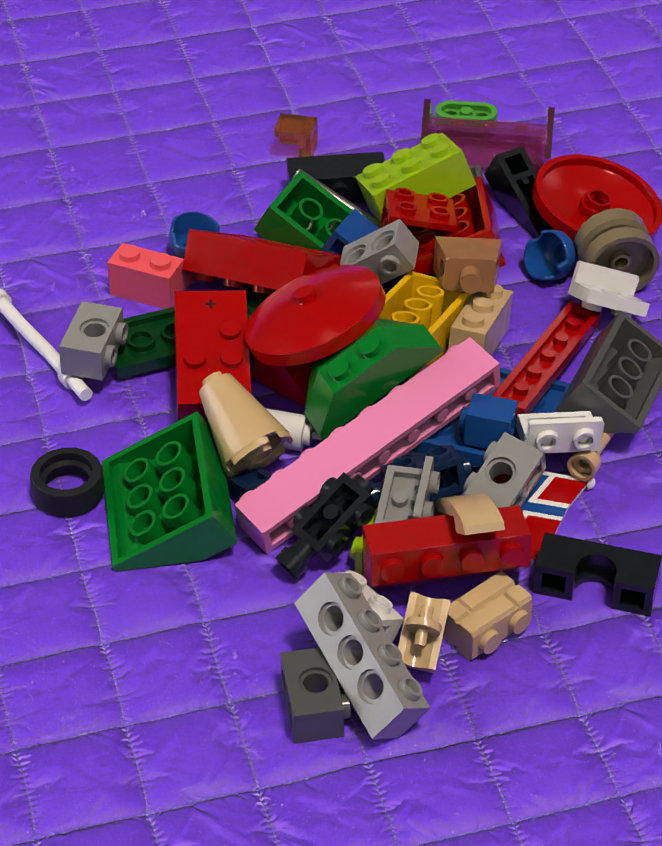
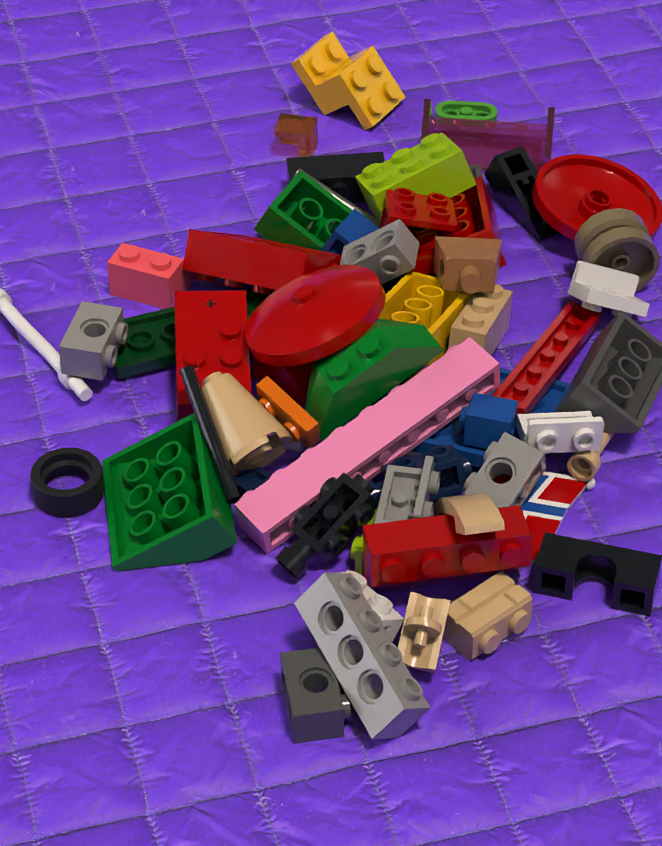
(180, 228): blue hair -> none
(210, 435): none -> black bar
(289, 413): none -> orange plate
(344, 80): none -> yellow bracket
(549, 256): blue hair -> none

